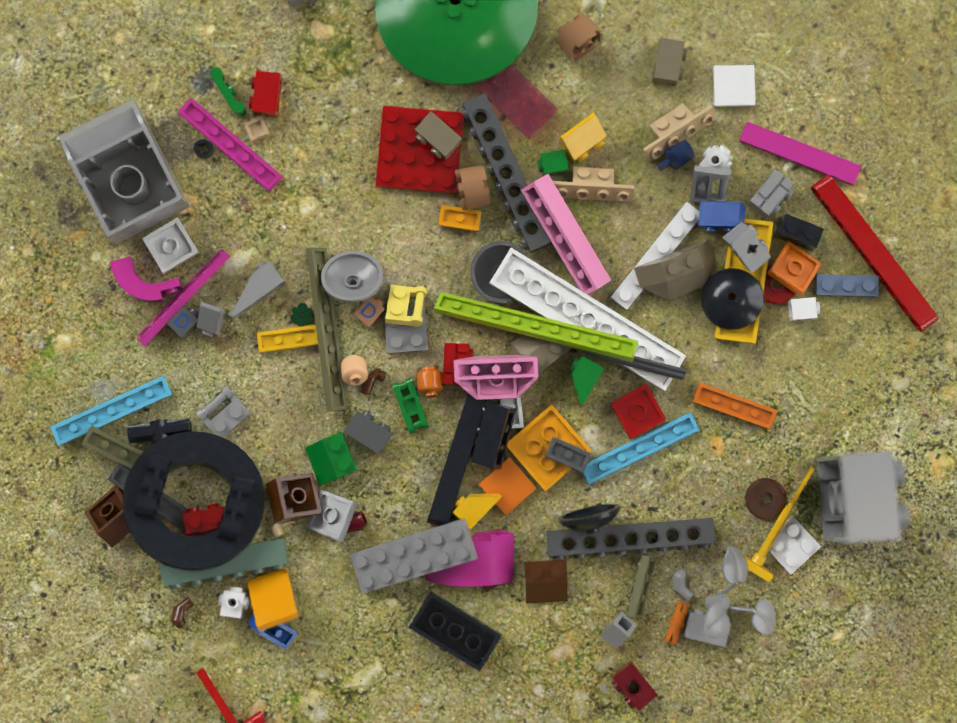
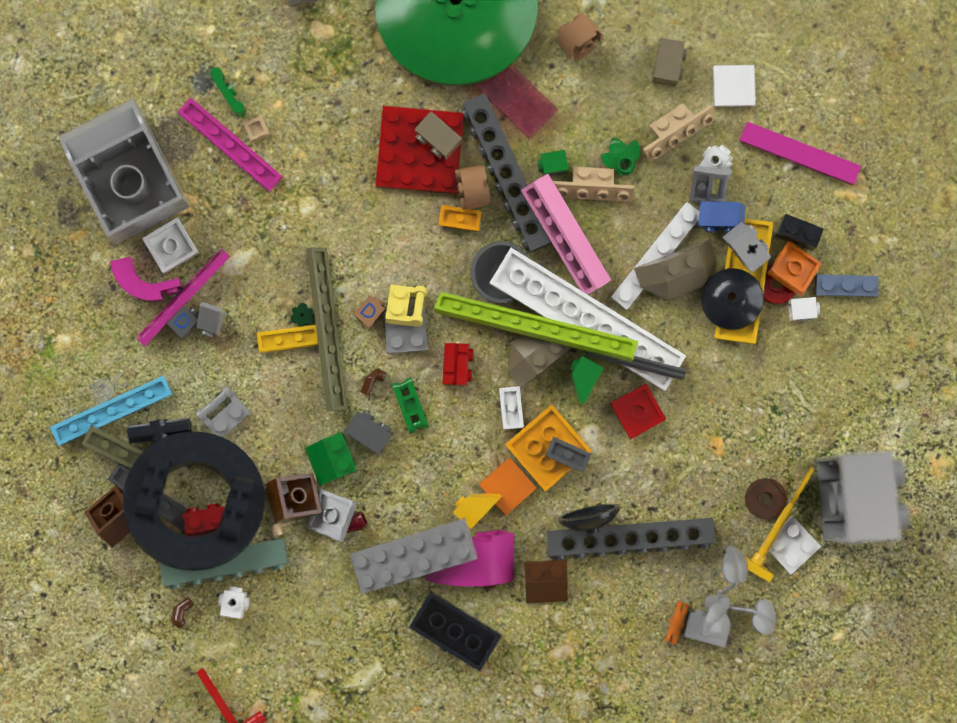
(204, 155): black bush -> none
(260, 286): light grey slope -> none
(266, 94): red brick -> none
(272, 599): light orange tile -> none
(280, 634): blue slope -> none
(349, 269): light grey dish -> none
(354, 370): light nougat head -> none
(430, 381): orange head -> none
(456, 461): black beam -> none
(493, 435): black brick -> none
(496, 375): bright pink wedge -> none
(583, 139): yellow slope -> none
(618, 630): light grey brick -> none
(619, 154): none -> green plate
(640, 448): medium azure tile -> none
(641, 587): olive plate -> none
(645, 692): dark red brick -> none
(677, 156): dark blue piece -> none
(679, 585): light grey arm -> none
(734, 406): orange plate -> none
(771, 193): light grey brick -> none
(874, 253): red beam -> none

